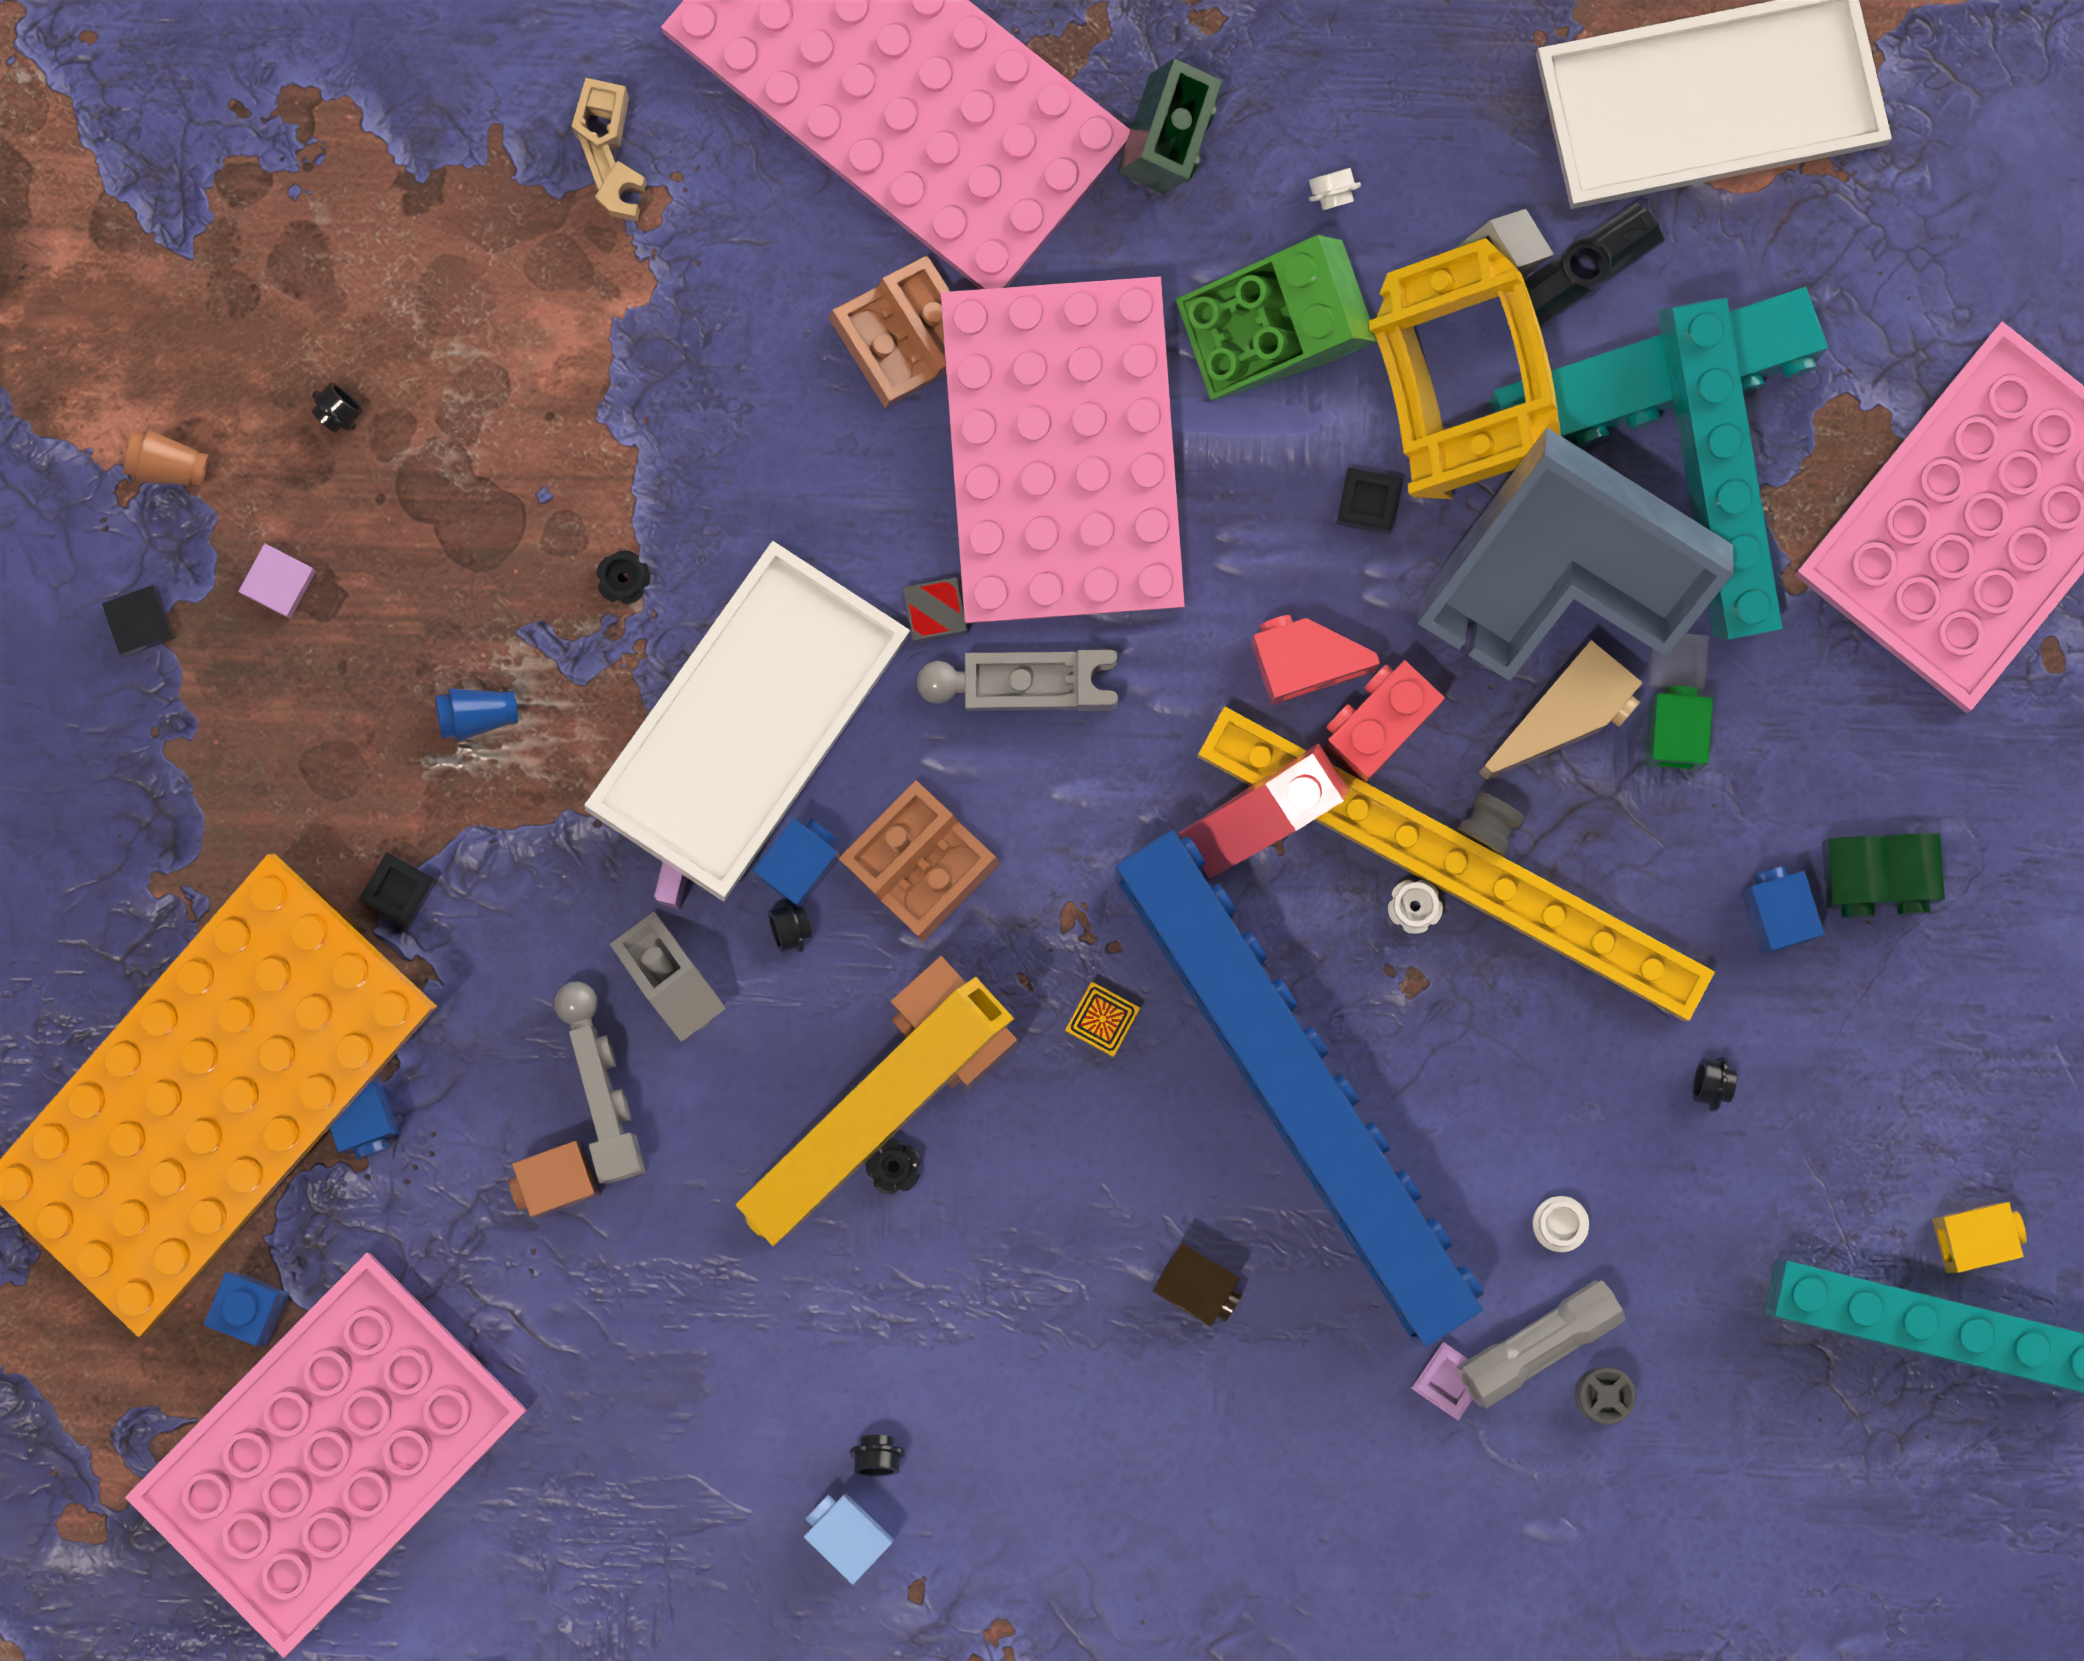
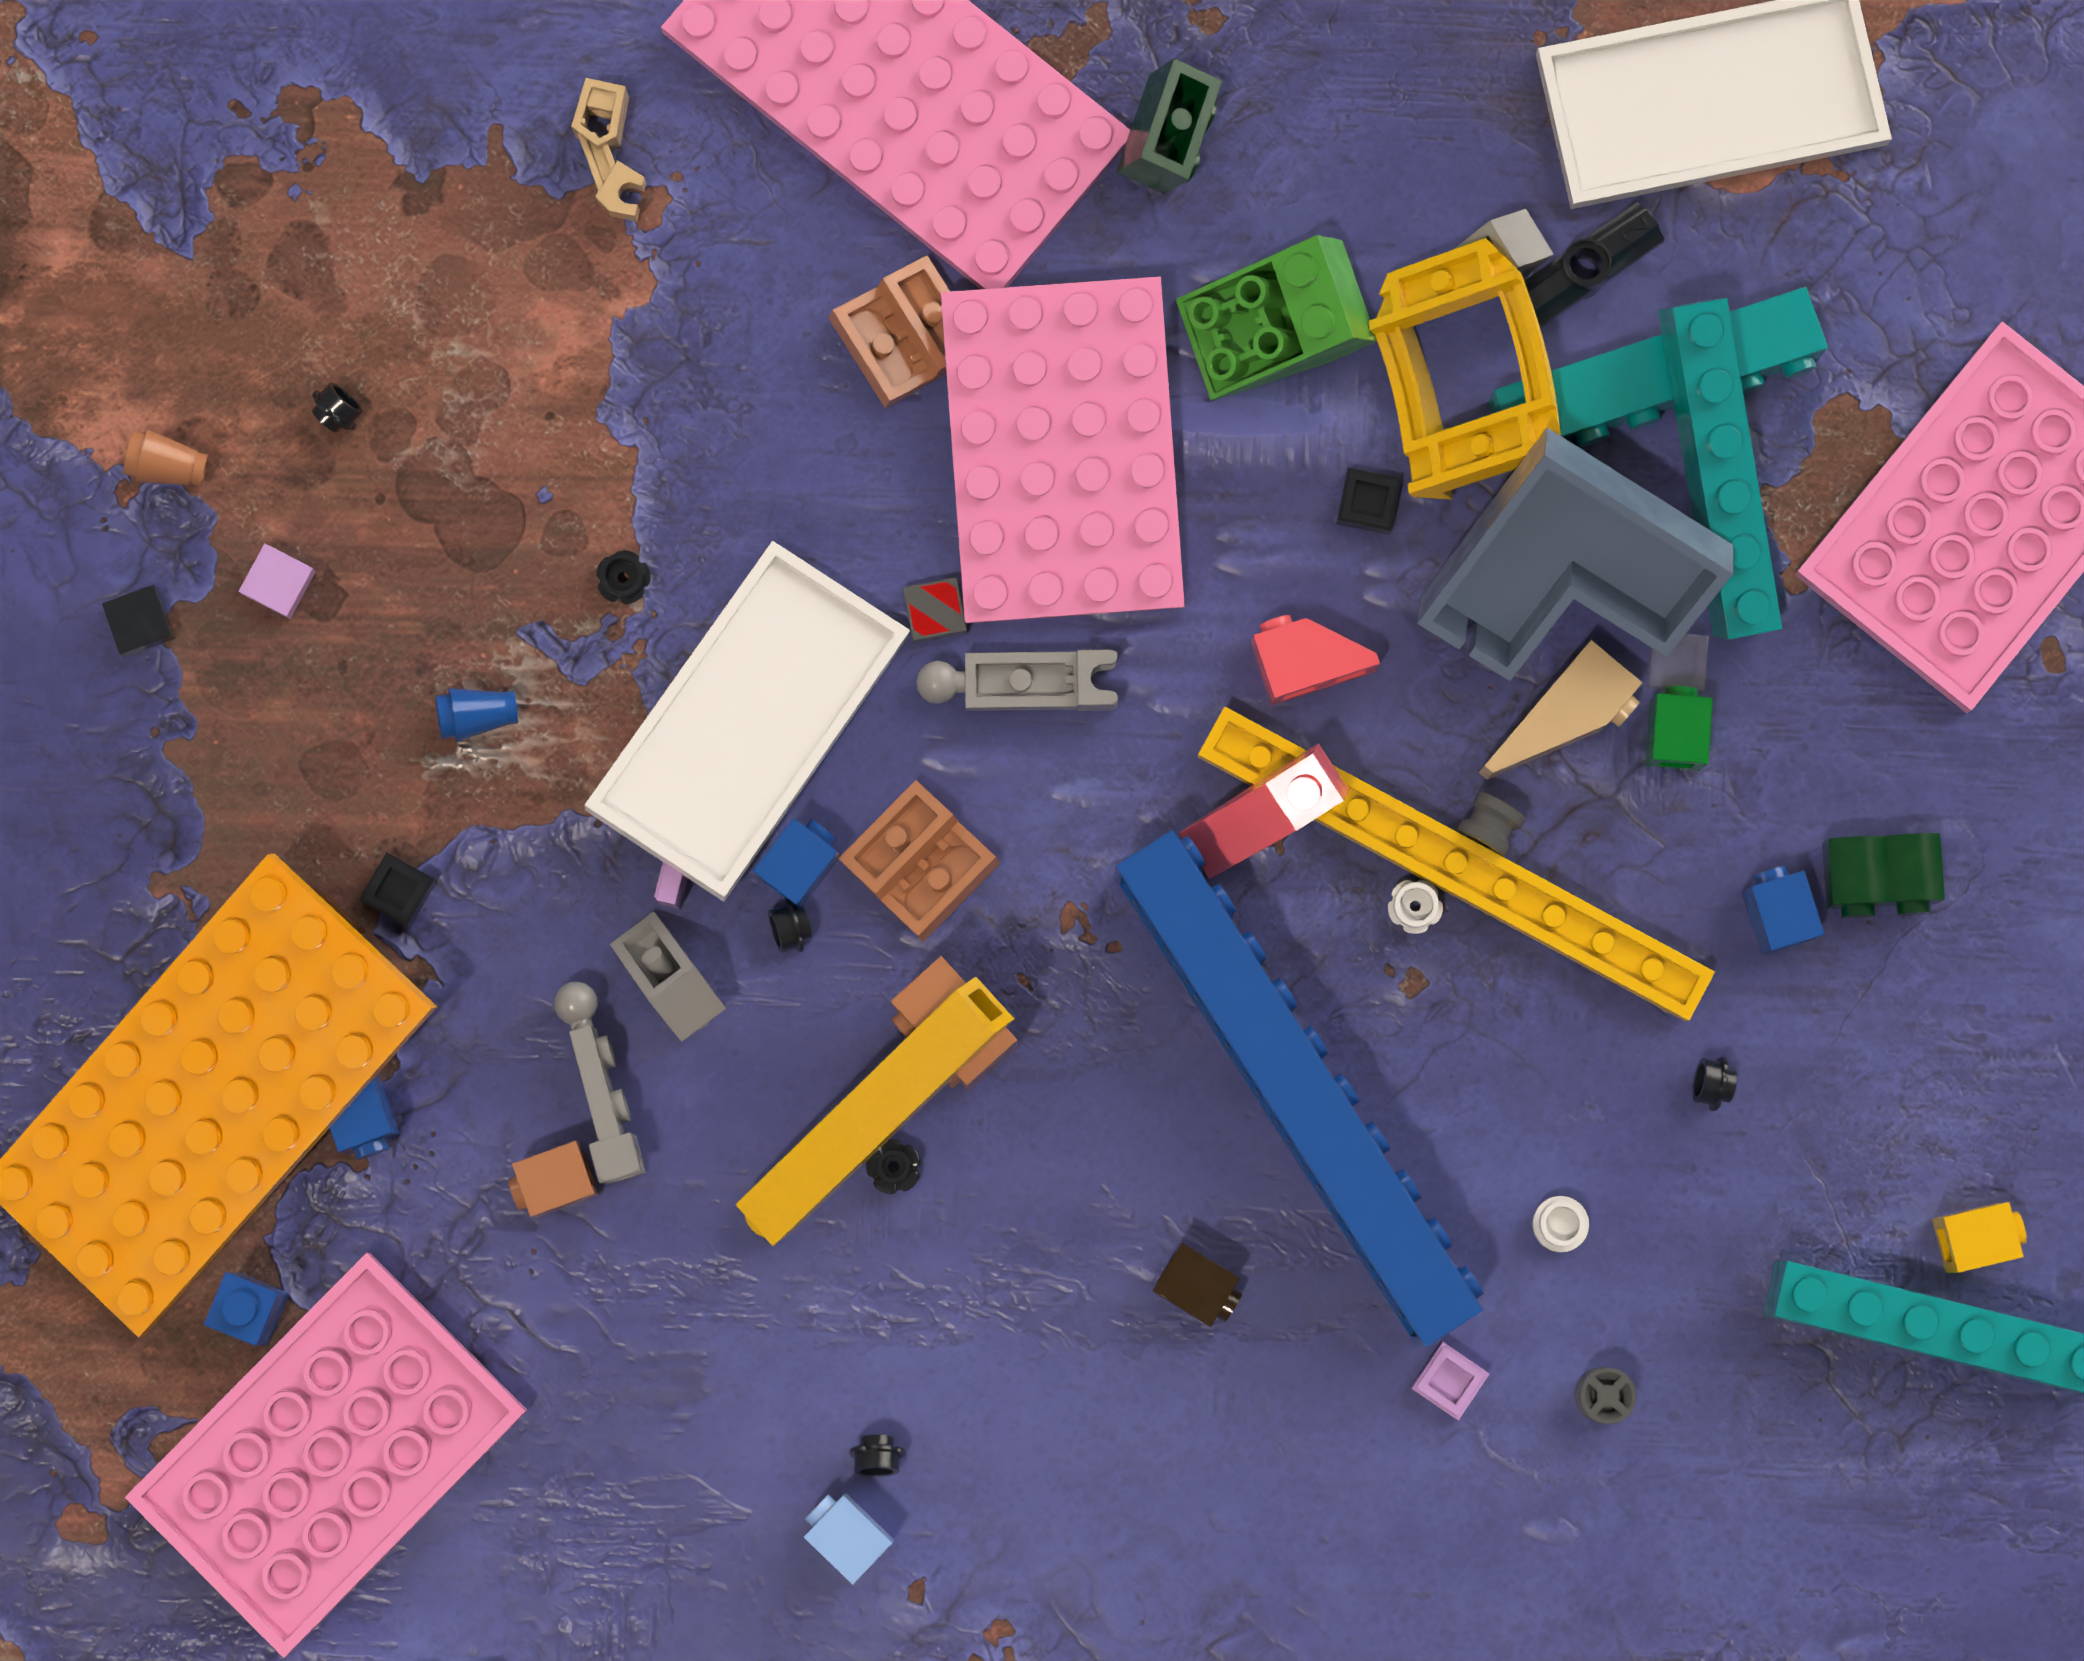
(1102, 1019): tile -> none
(1333, 188): white plate -> none
(1375, 731): coral brick -> none
(1509, 1364): light grey axle -> none

